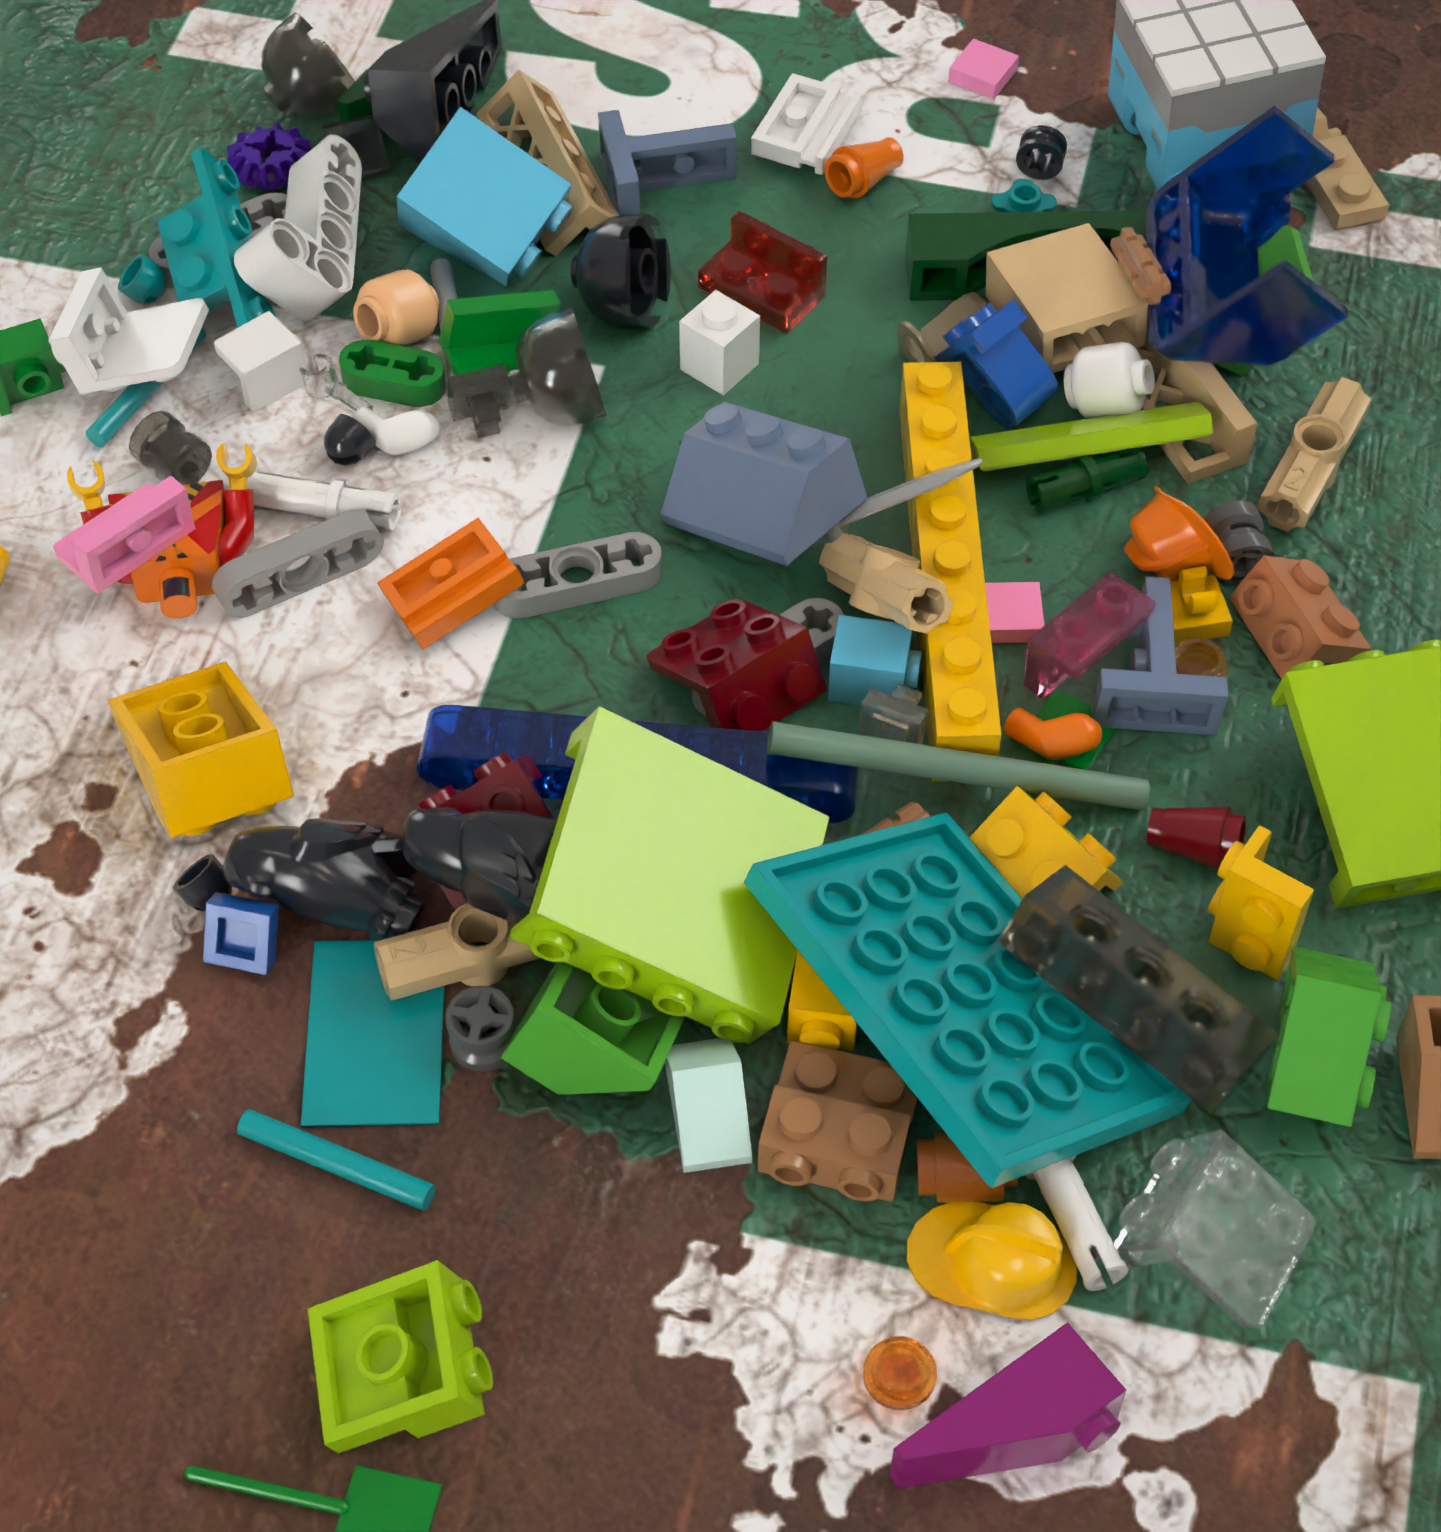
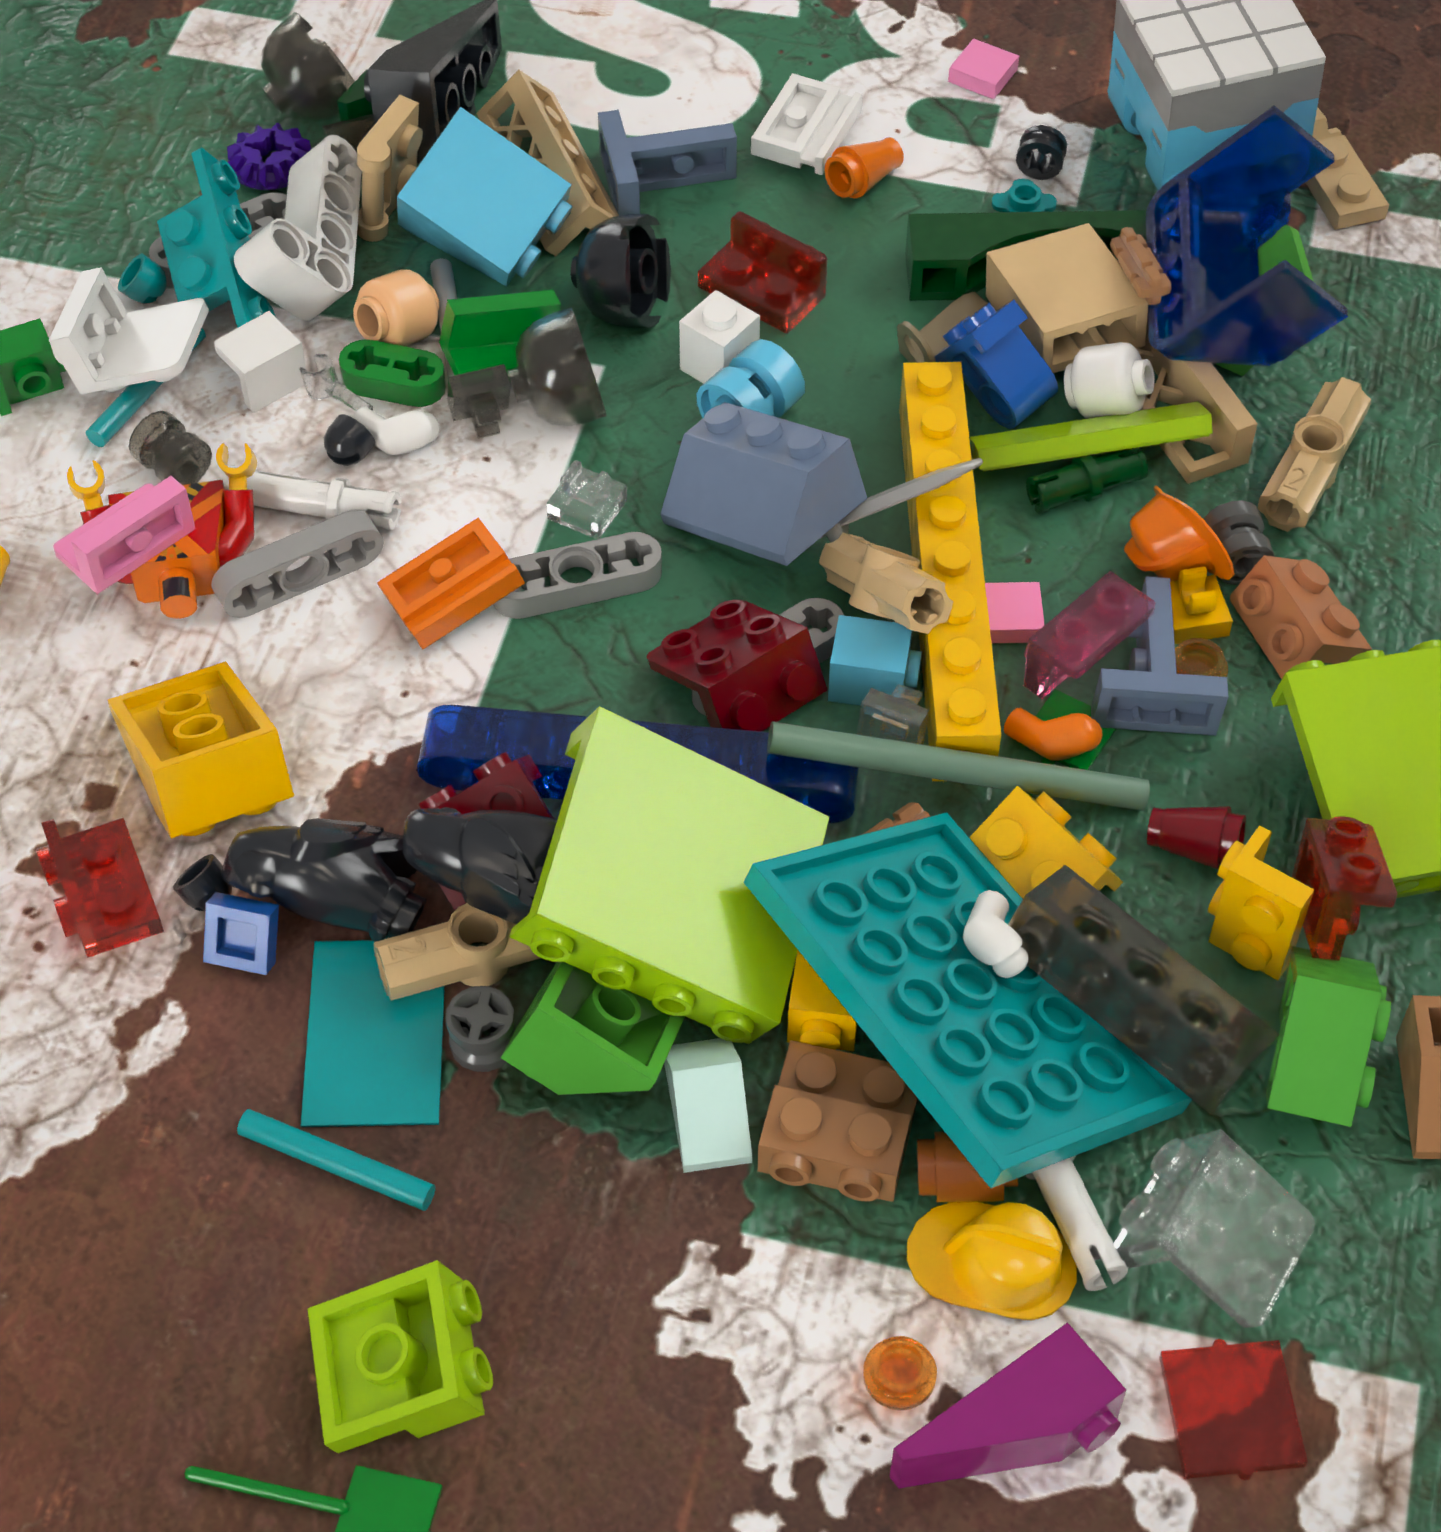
(102, 886): none -> clear red bracket
(387, 163): none -> tan plate
(586, 500): none -> clear tile
(758, 379): none -> medium azure wheel
(991, 938): none -> white arm
(1232, 1409): none -> clear red piece
(1345, 870): none -> clear red bracket

